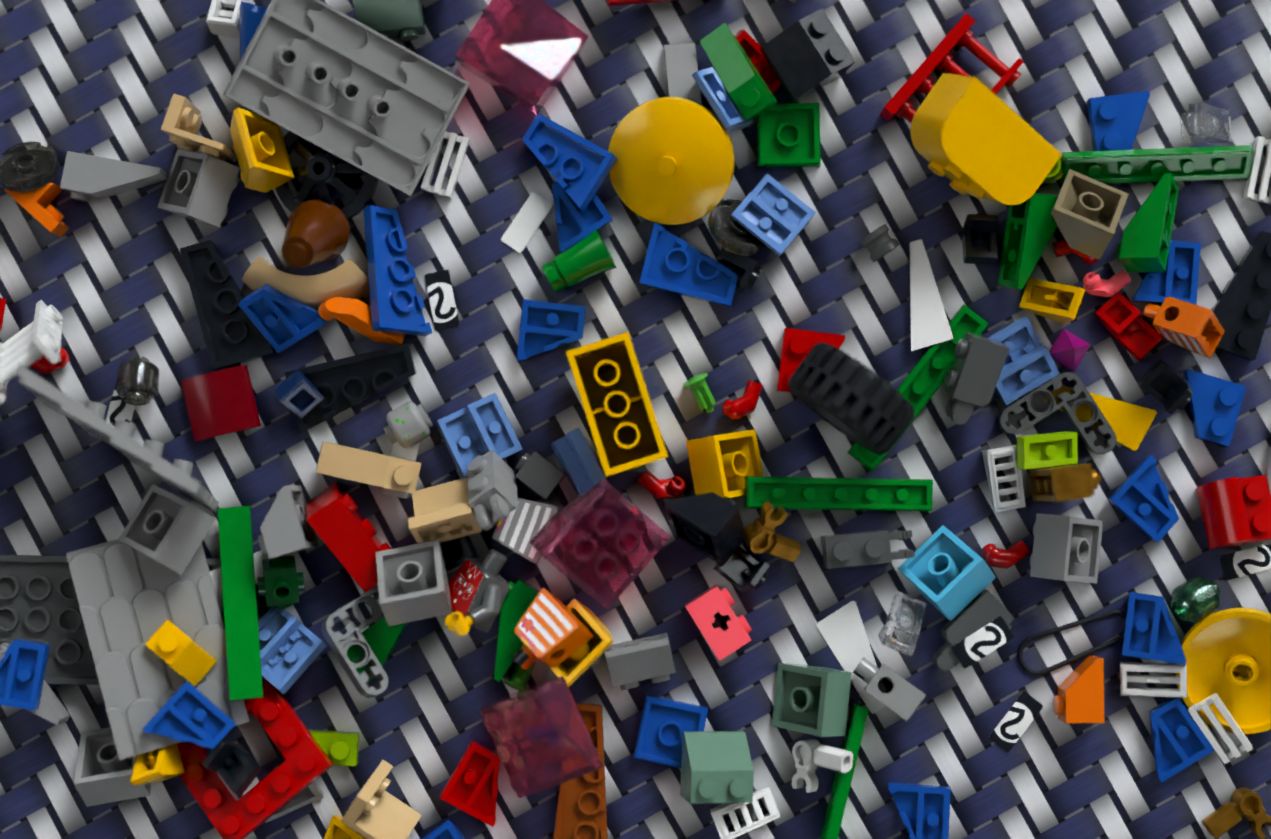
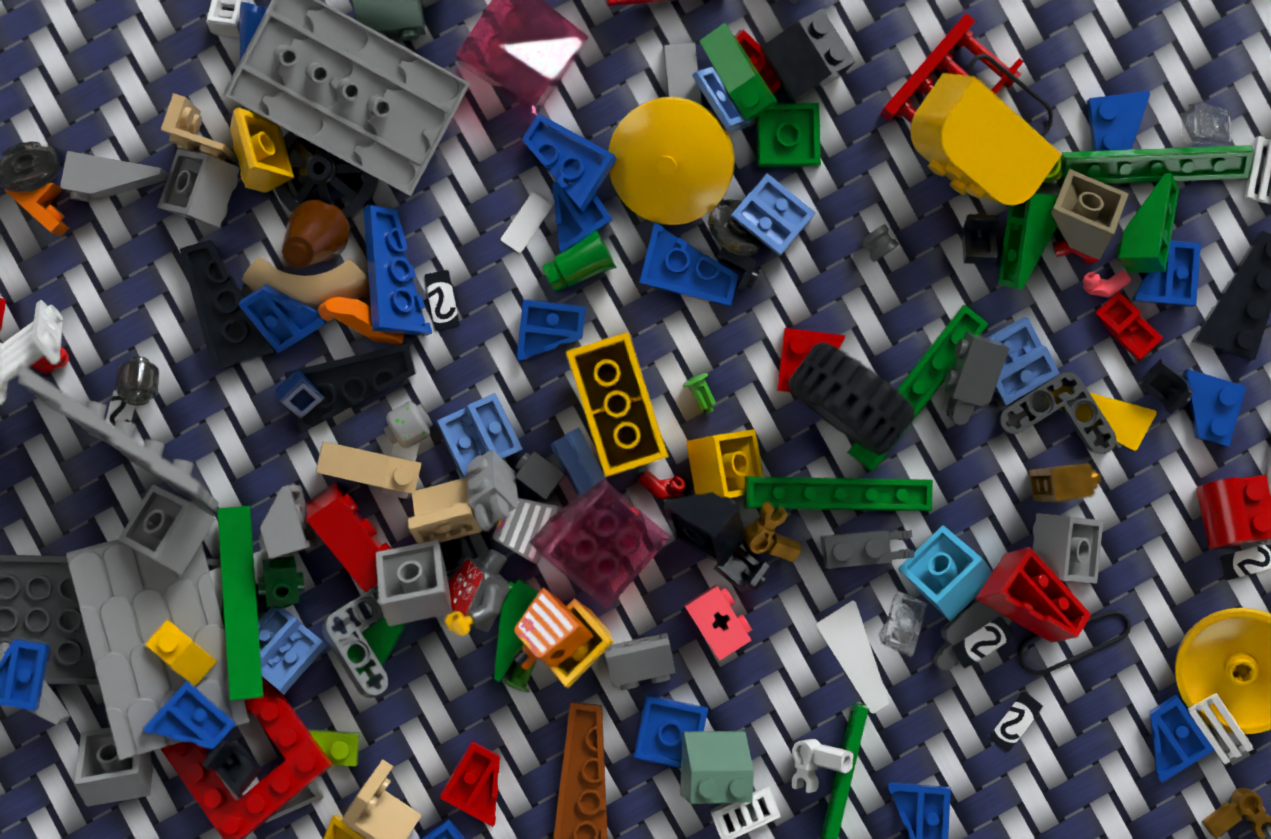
(157, 766): yellow slope -> none
(221, 403): dark red slope -> none
(436, 189): white tile -> none
(540, 737): clear pink slope -> none
(744, 405): red arm -> none
(811, 699): sand green slope -> none
(902, 698): light grey torso -> none
(928, 315): white sticker -> none
(993, 480): white slope -> none
(1004, 558): red arm -> none
(1018, 82): none -> black piece
(1034, 597): none -> red wedge
(1047, 450): lime plate -> none
(1052, 300): yellow slope -> none
(1068, 349): magenta slope -> none
(1082, 693): orange slope -> none
(1146, 500): blue wing -> none
(1151, 630): blue wing -> none
(1153, 667): white tile -> none
(1186, 325): orange torso -> none
(1195, 599): clear green head -> none

